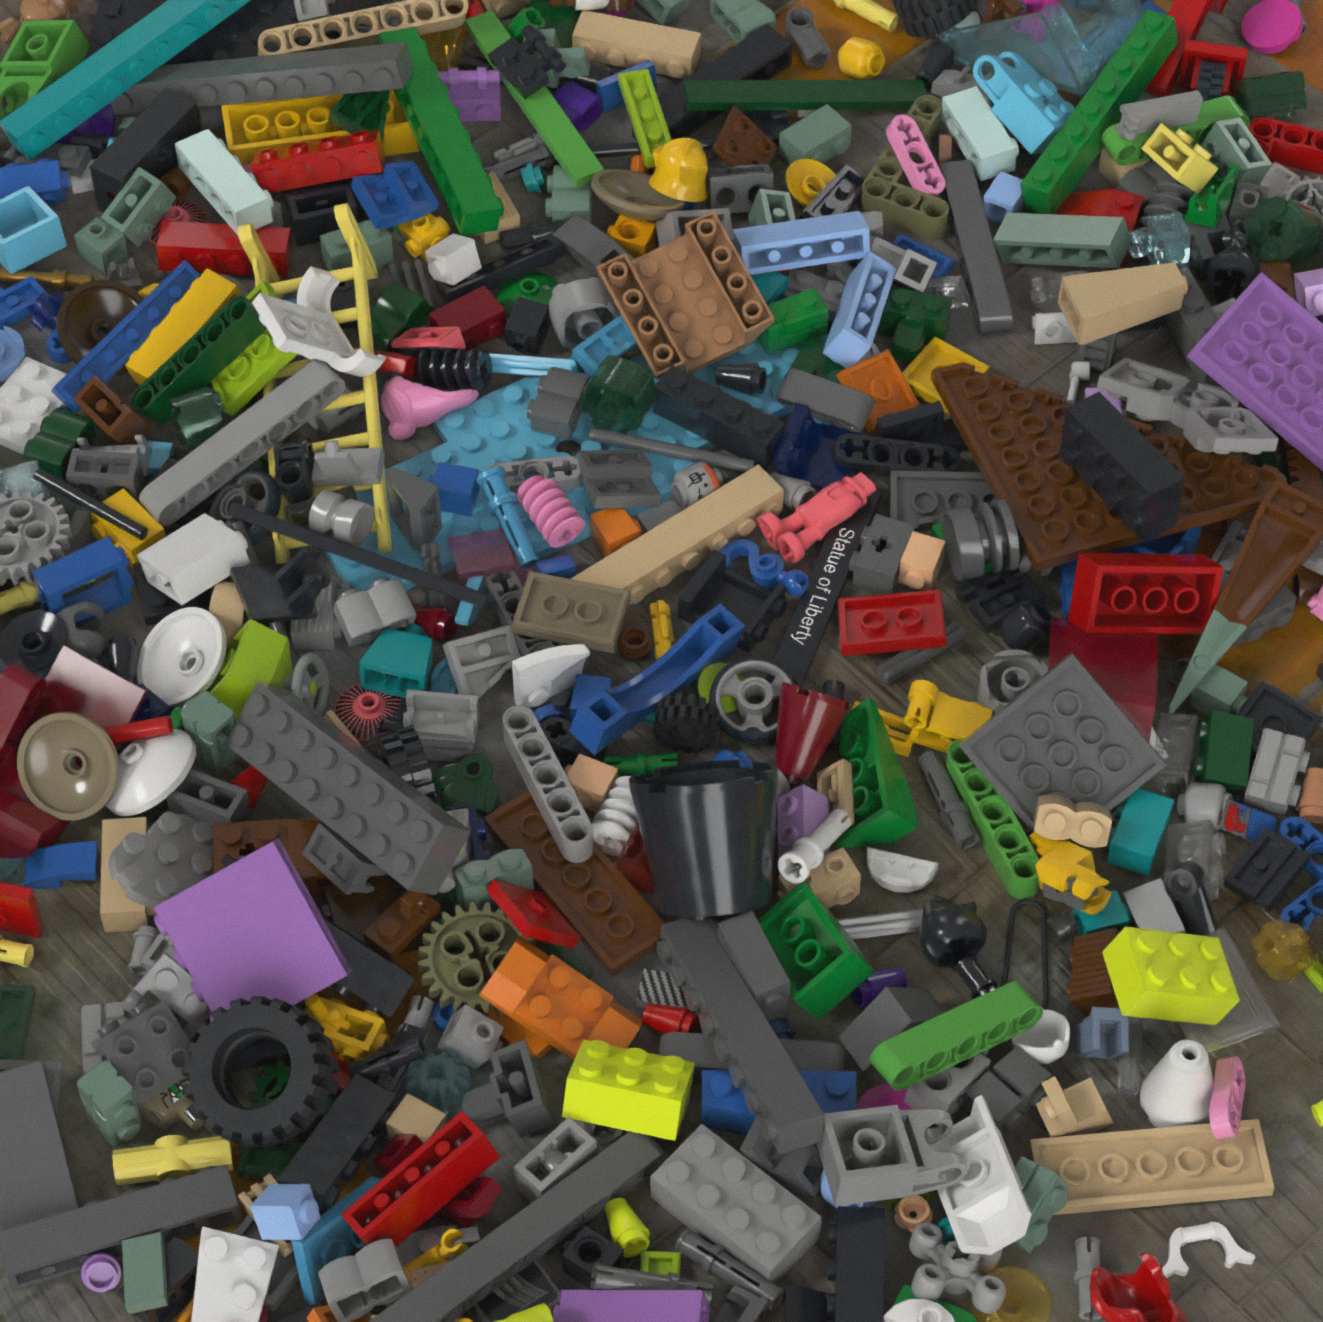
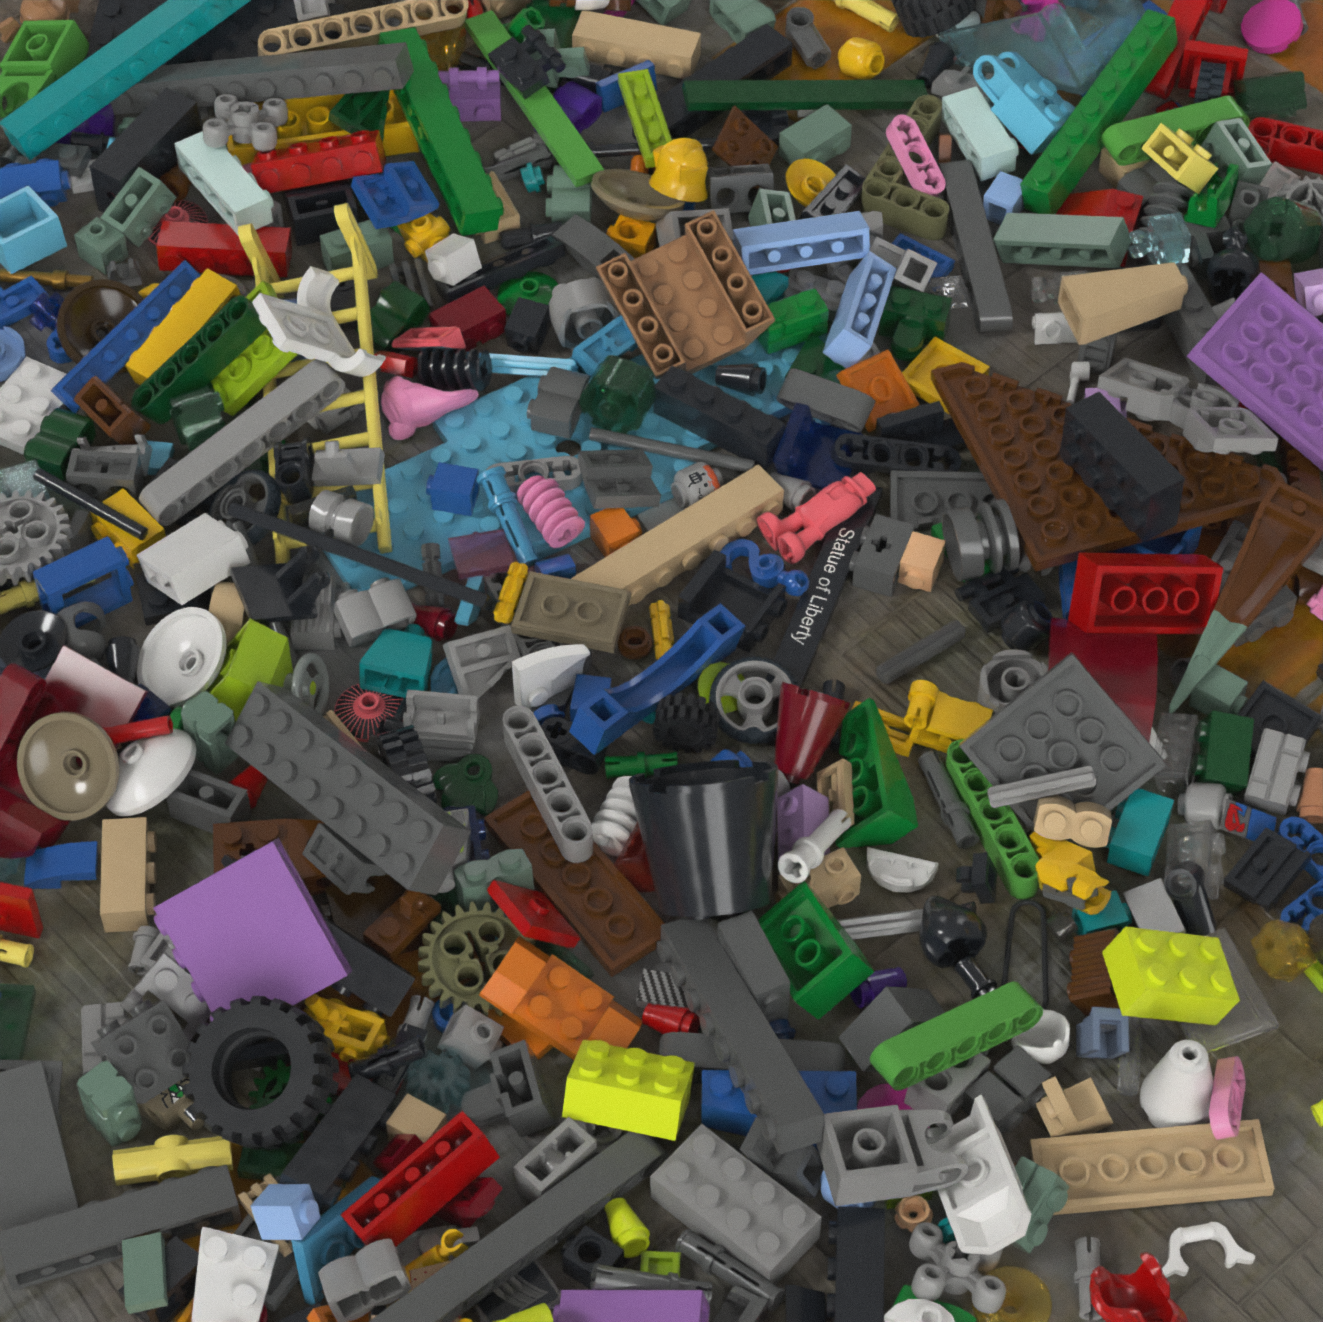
(101, 1272): medium lavender plate -> none
(165, 860): light grey plate -> none
(245, 122): none -> light grey gear
(423, 518): dark grey tile -> none
(510, 592): none -> yellow axle
(591, 781): light nougat brick -> none
(891, 622): red tile -> none
(979, 878): none -> black tile
(1041, 786): none -> light grey axle
(1149, 114): light grey hinge -> none

